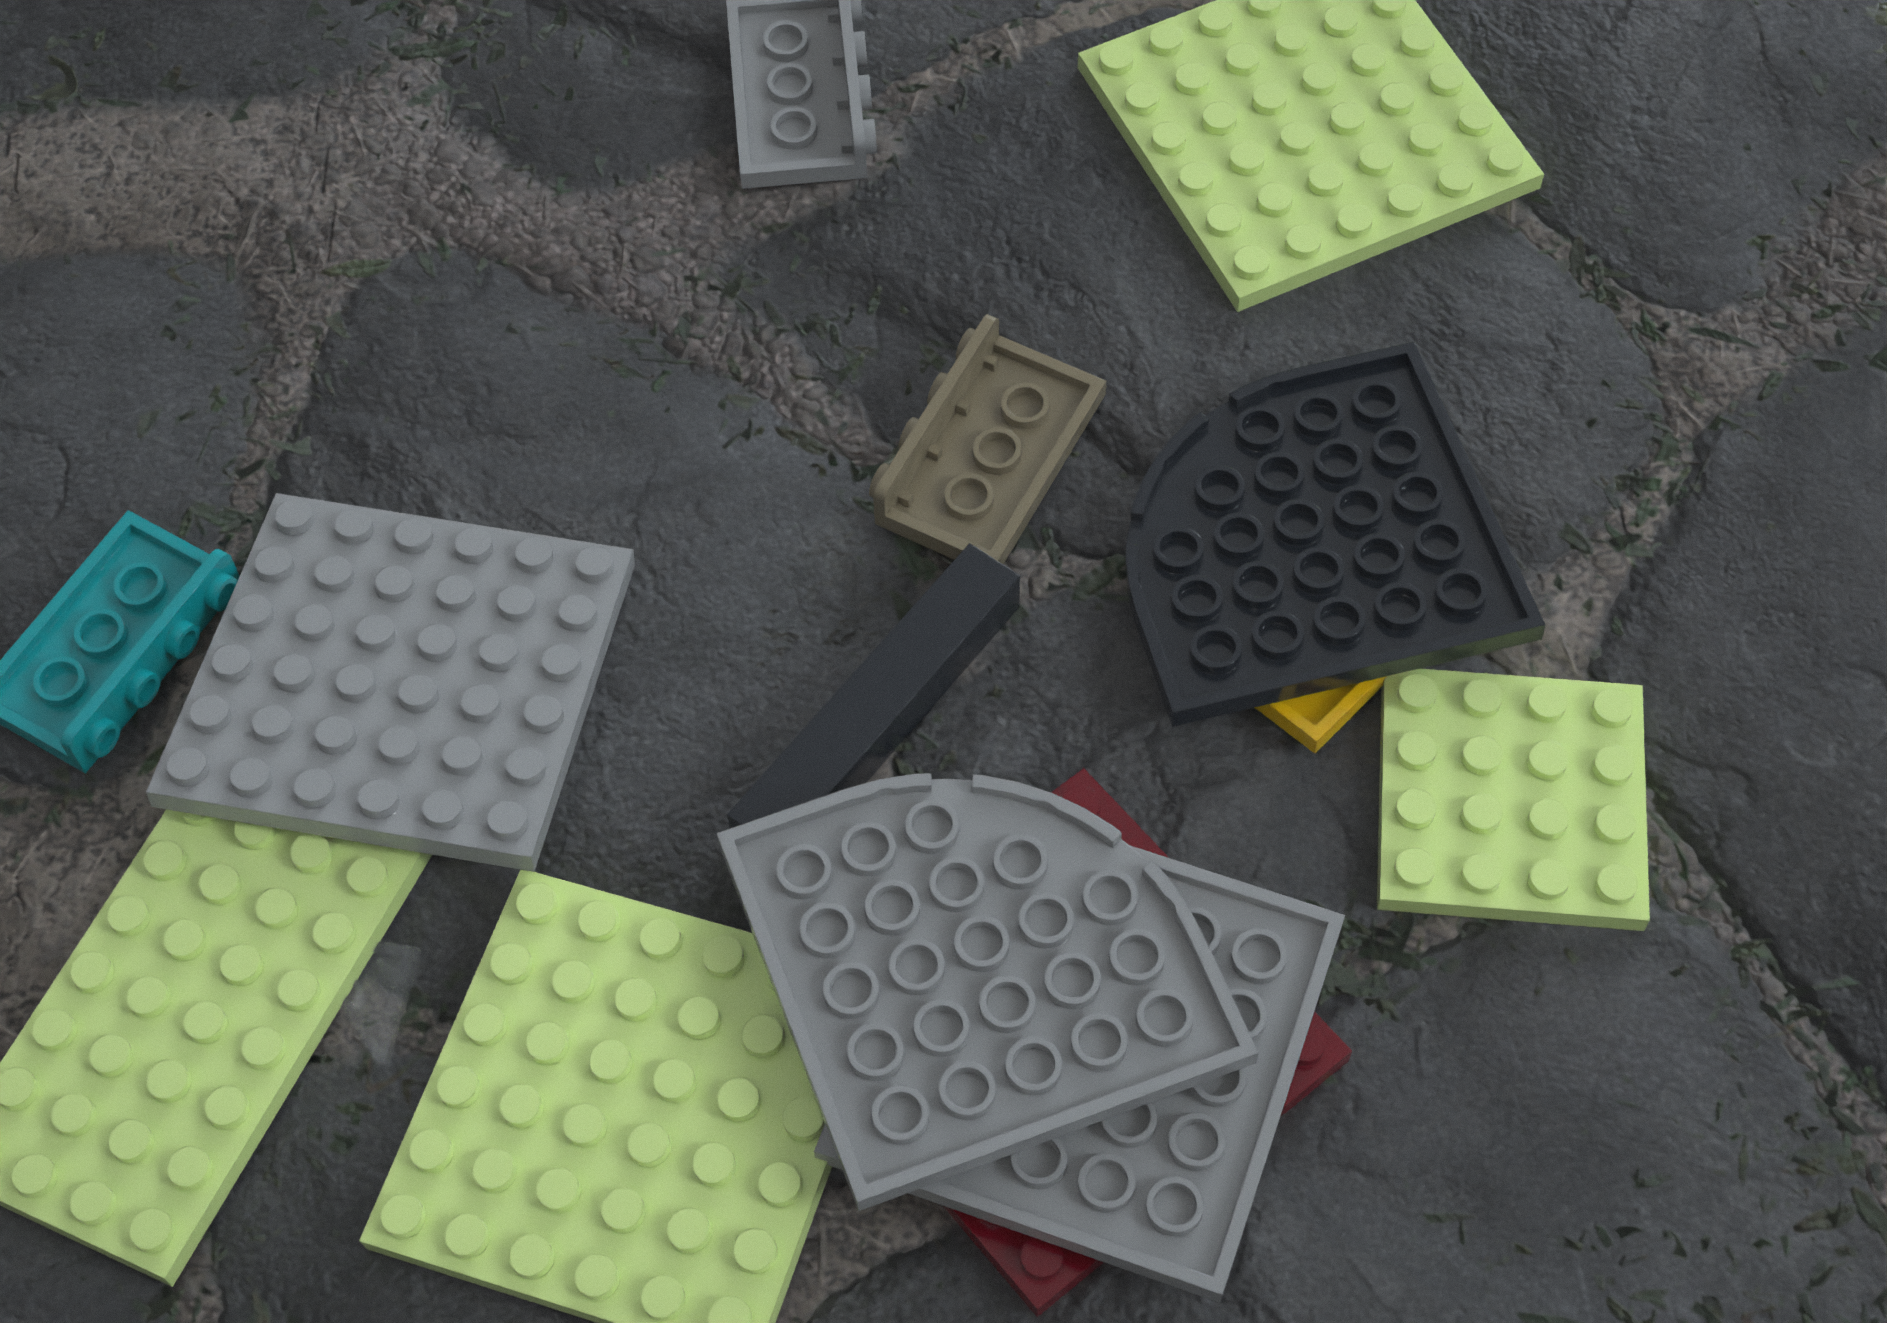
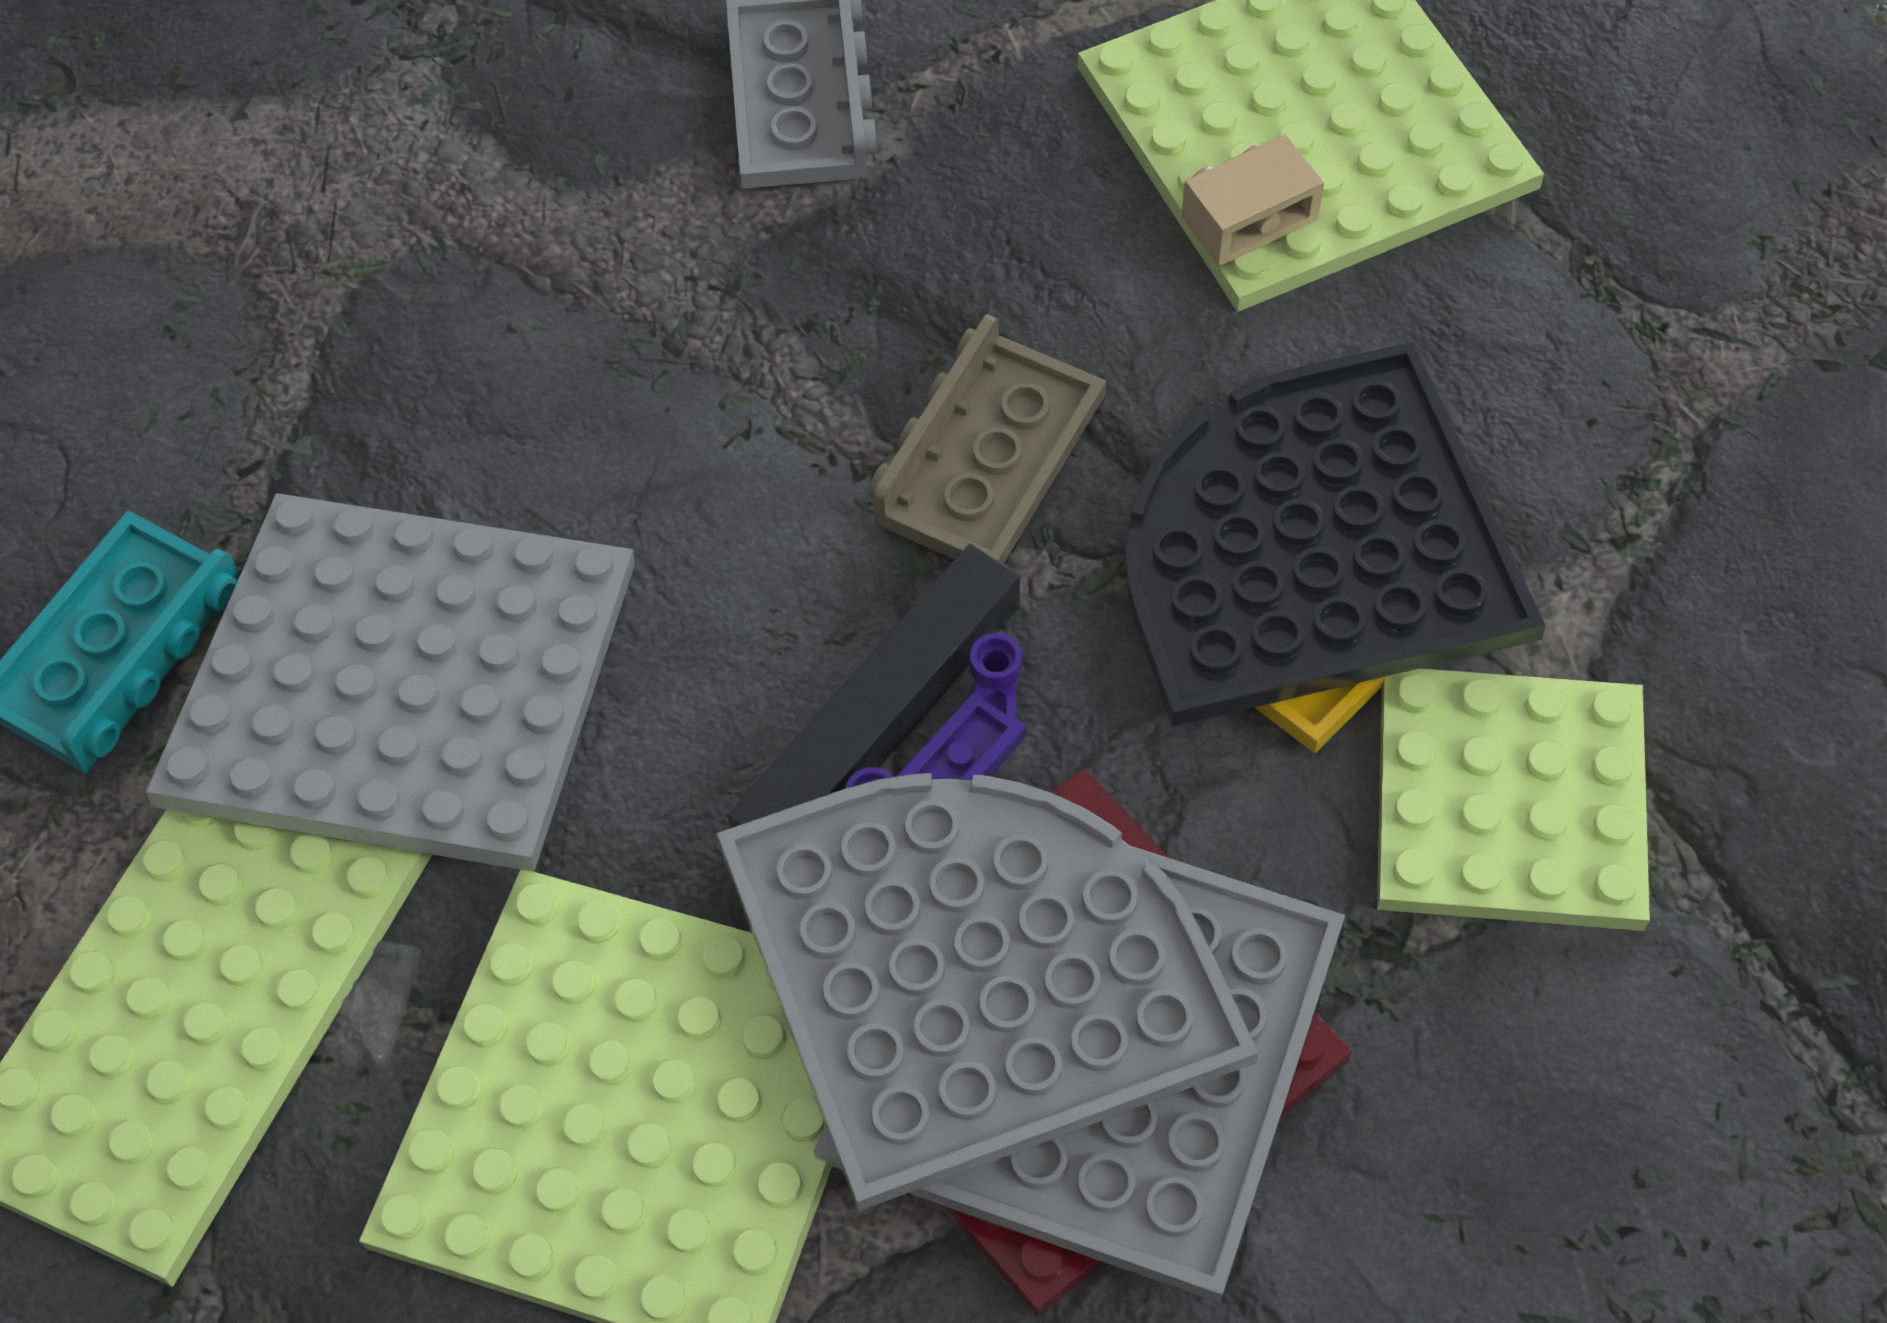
(981, 729): none -> dark purple plate
(1251, 199): none -> tan brick

